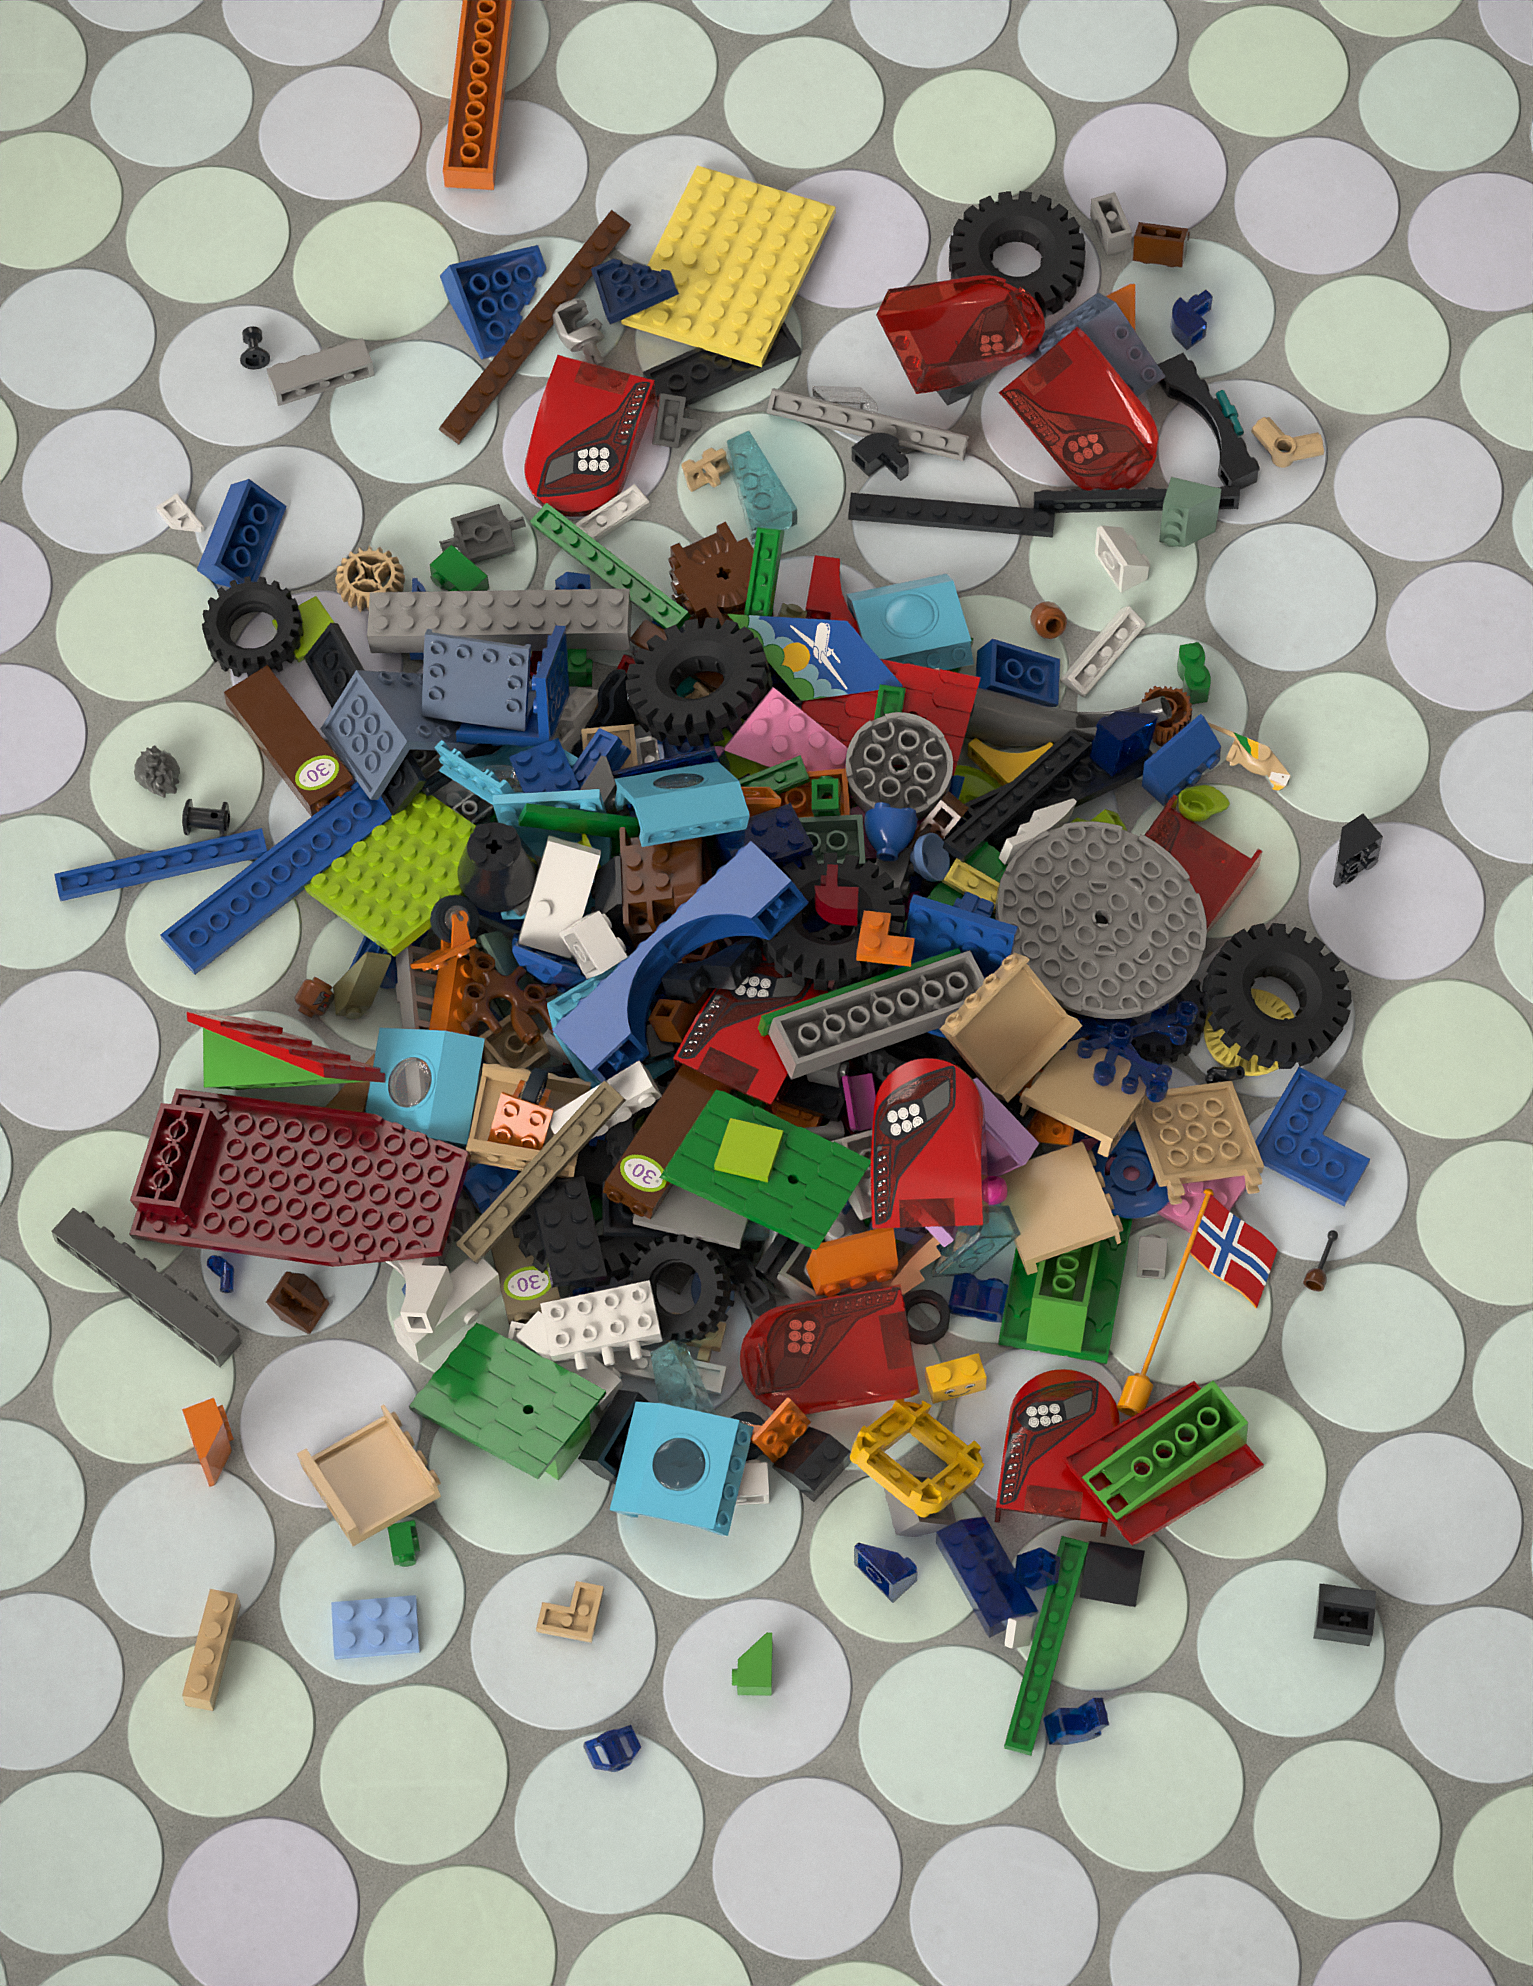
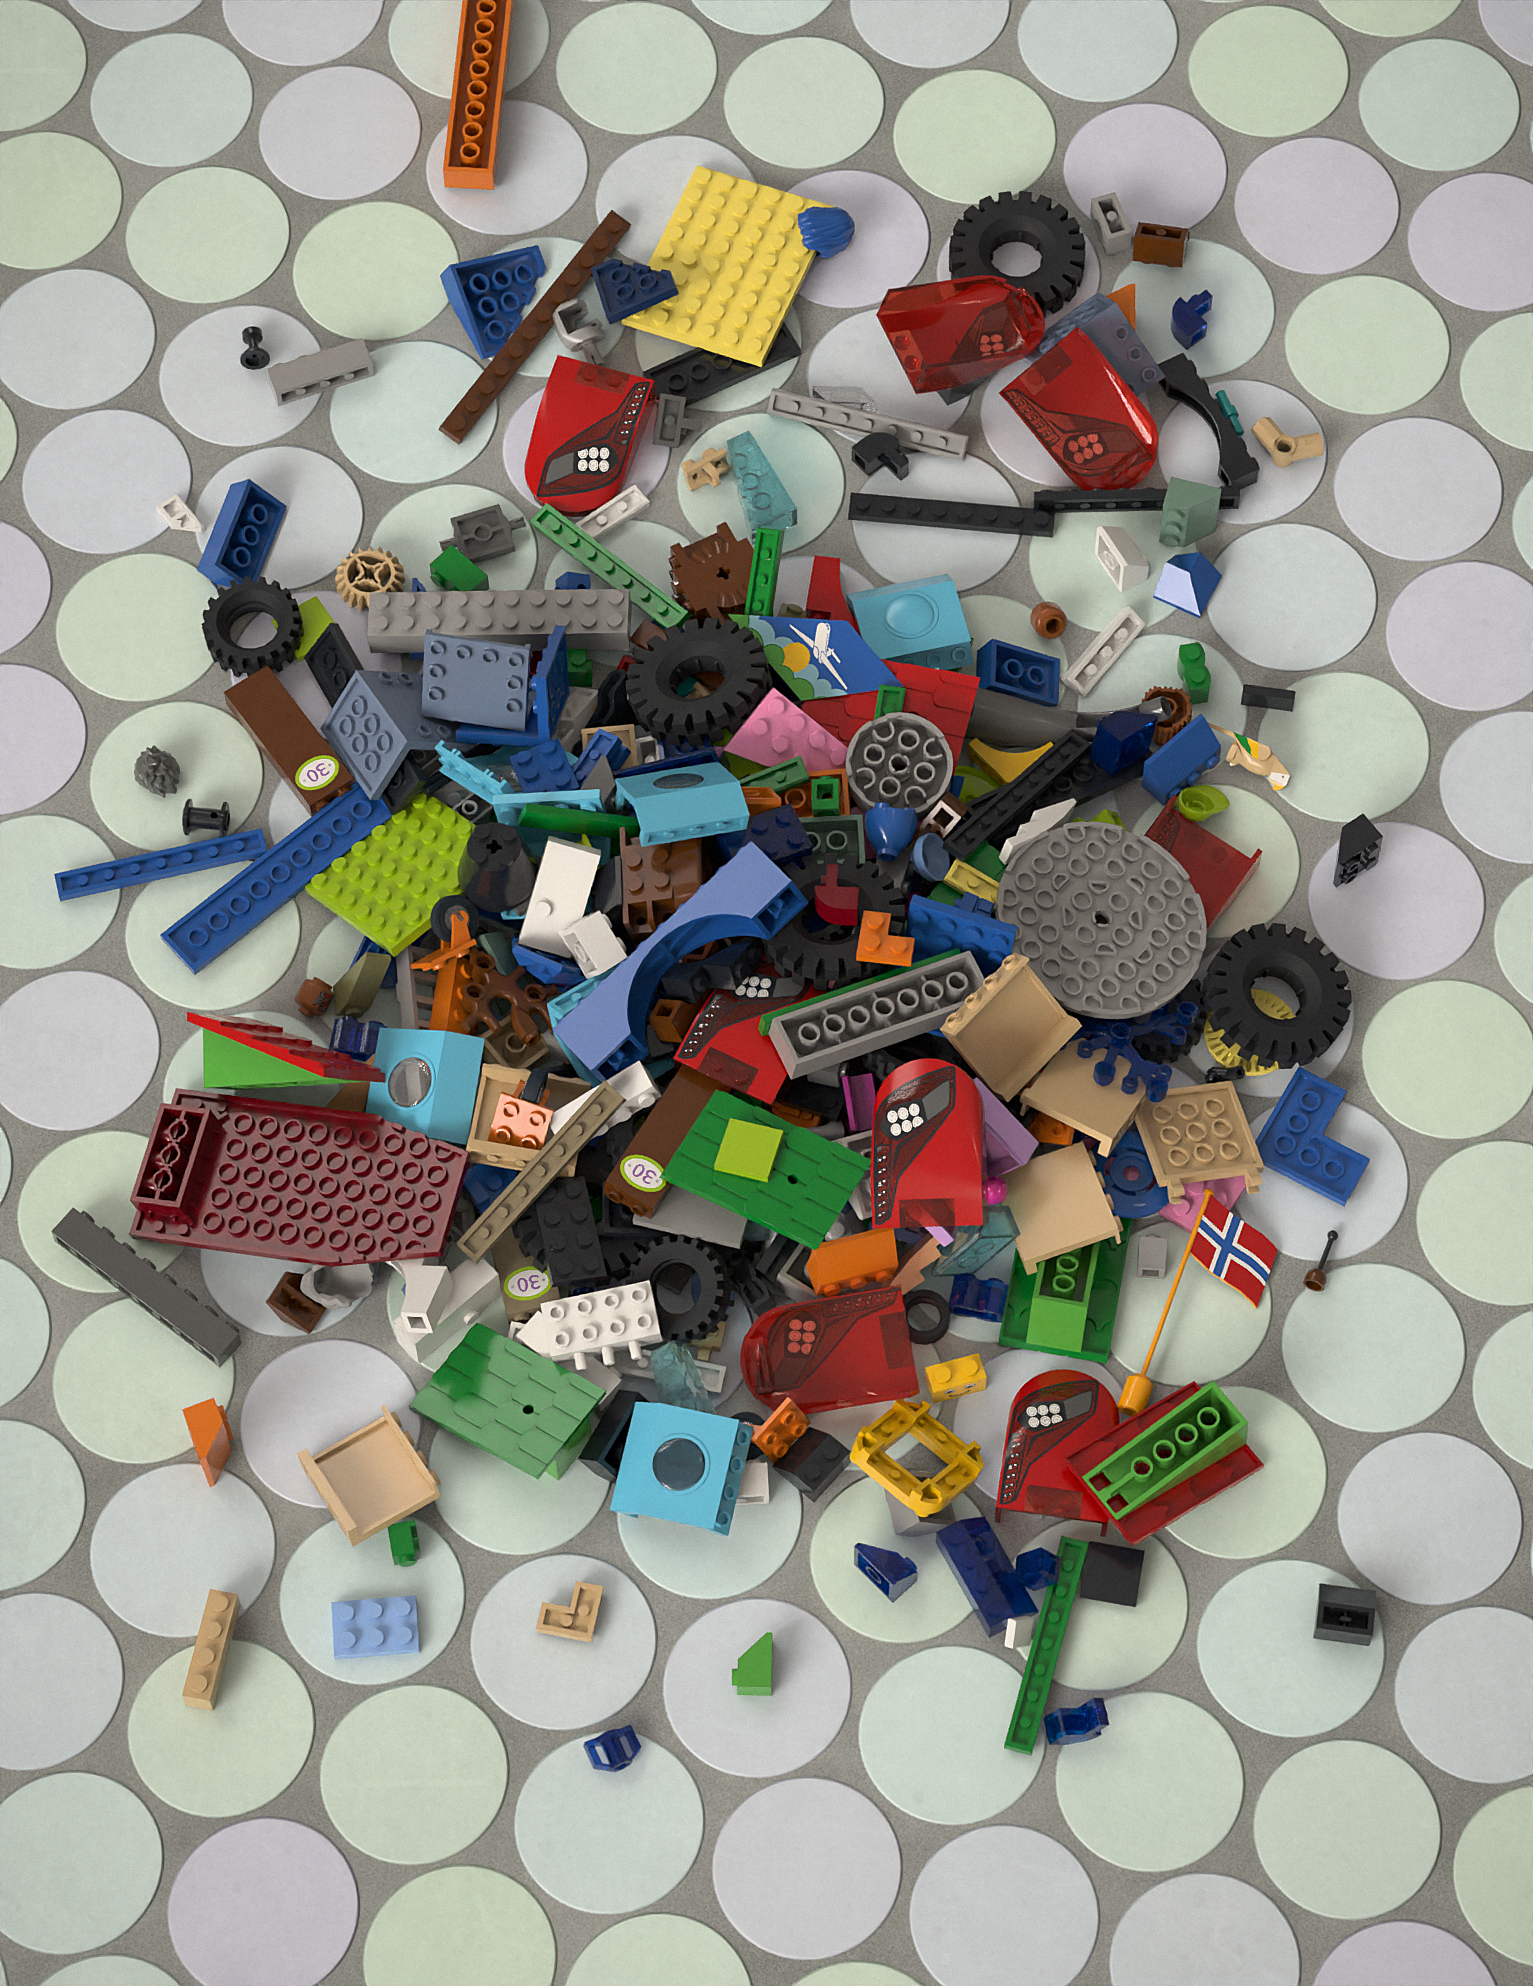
(224, 1271): clear blue arm -> none
(338, 1285): none -> light grey hair
(355, 1037): none -> clear blue brick
(826, 230): none -> blue hair
(1187, 583): none -> blue slope
(1268, 697): none -> black tile

